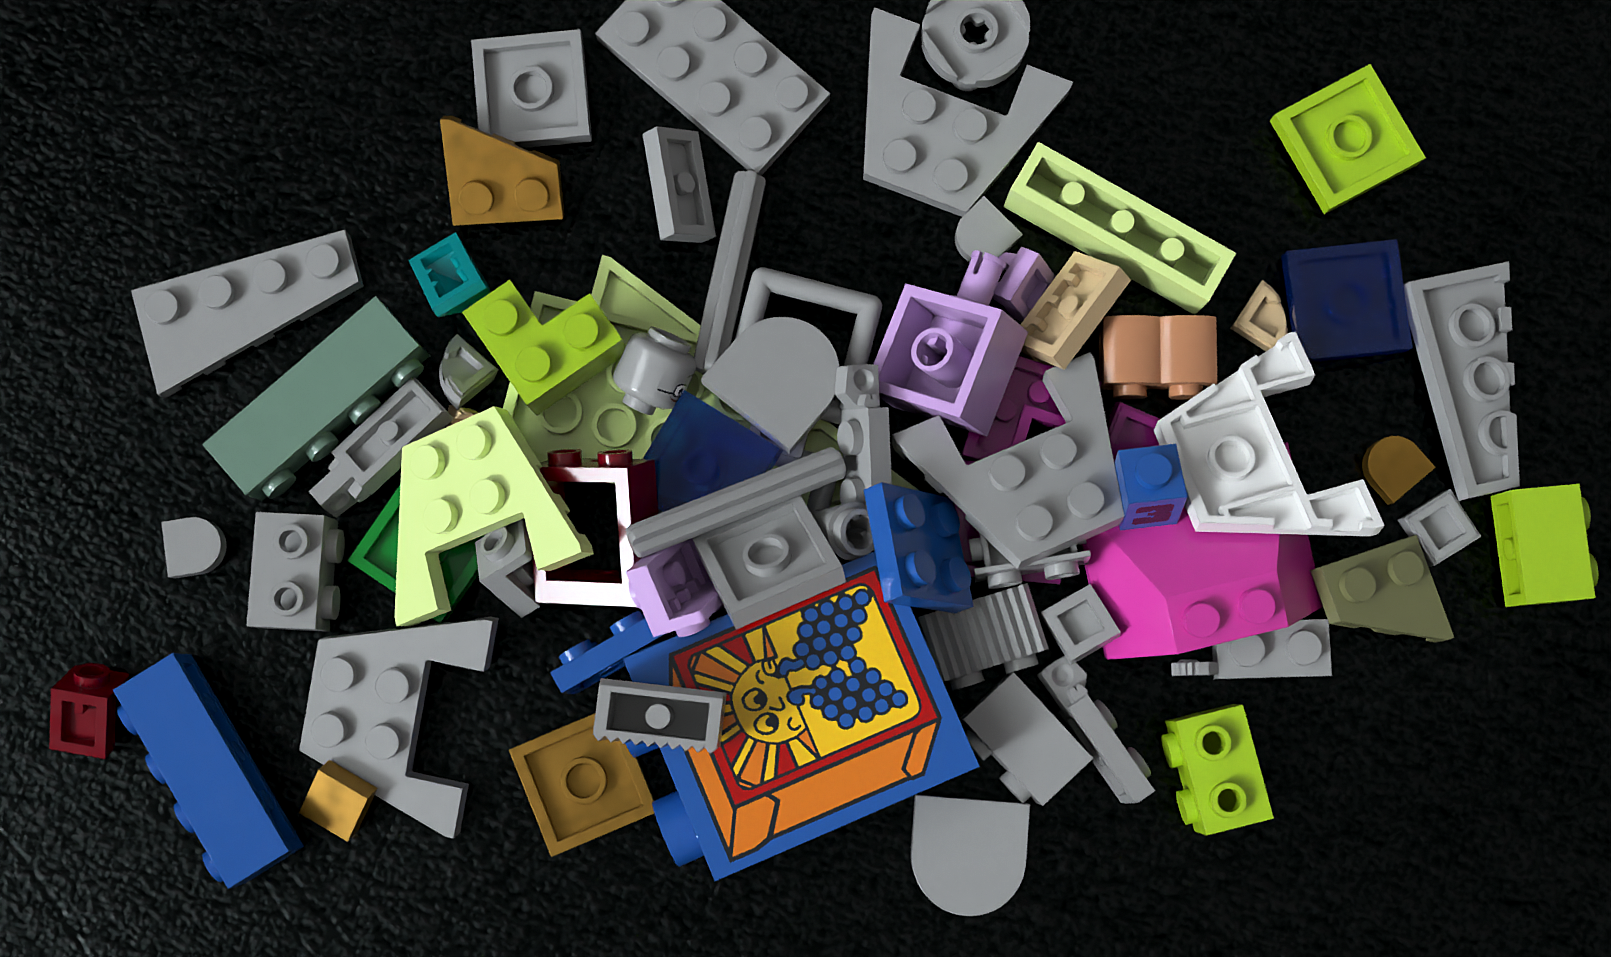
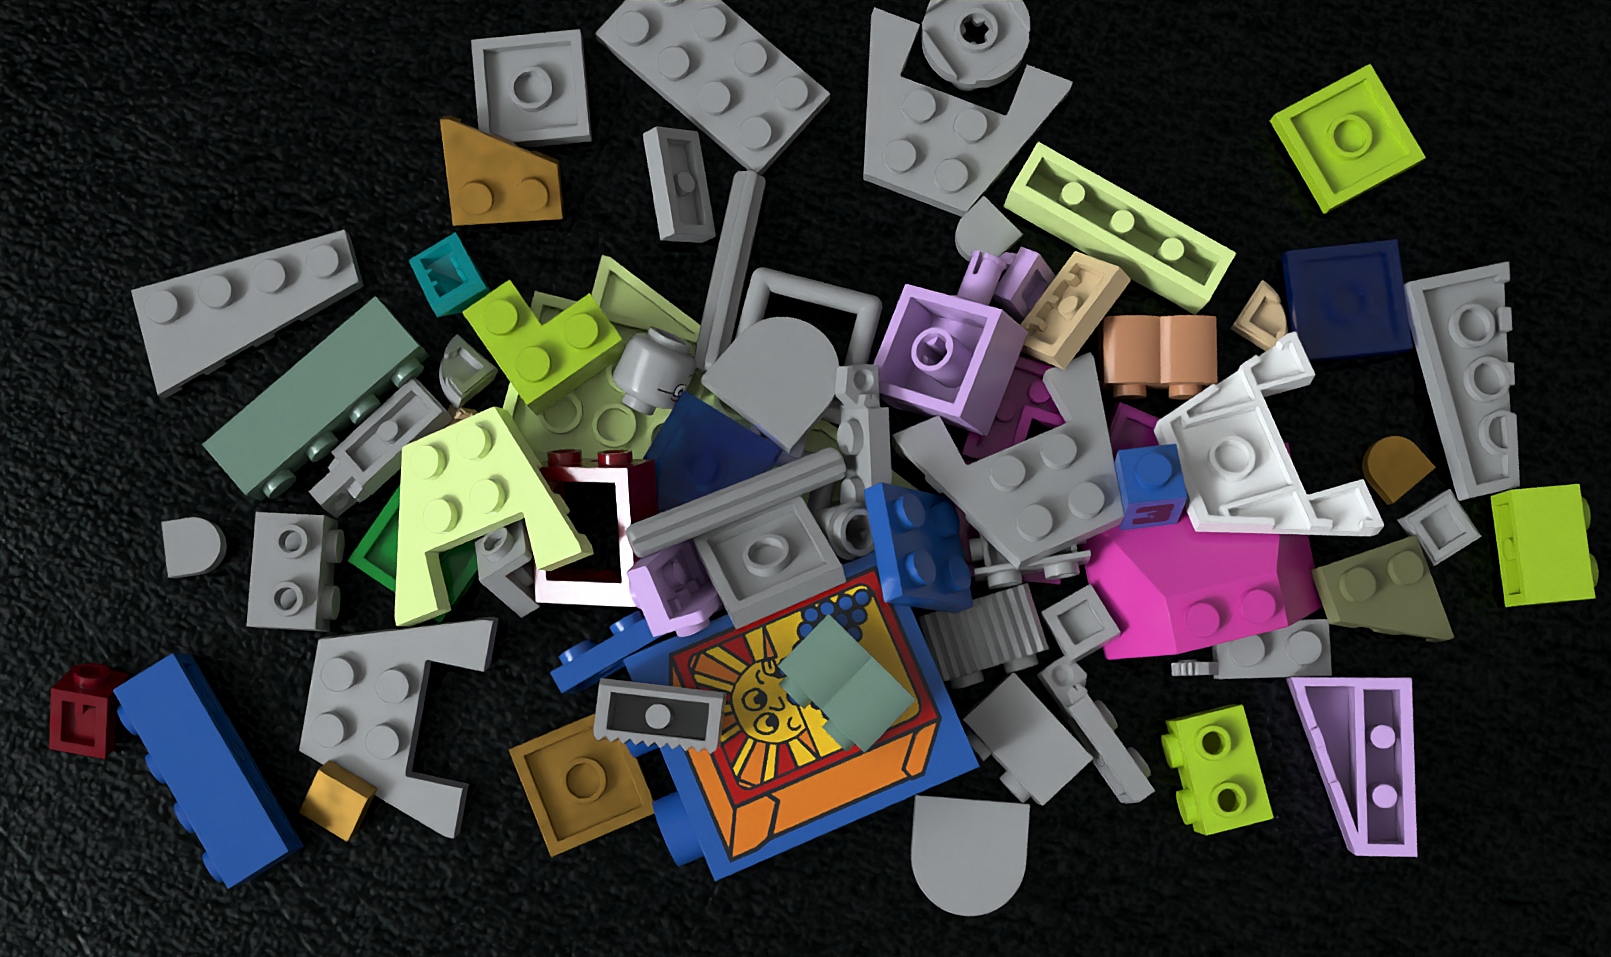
(845, 685): none -> sand green brick
(1365, 757): none -> lavender wedge

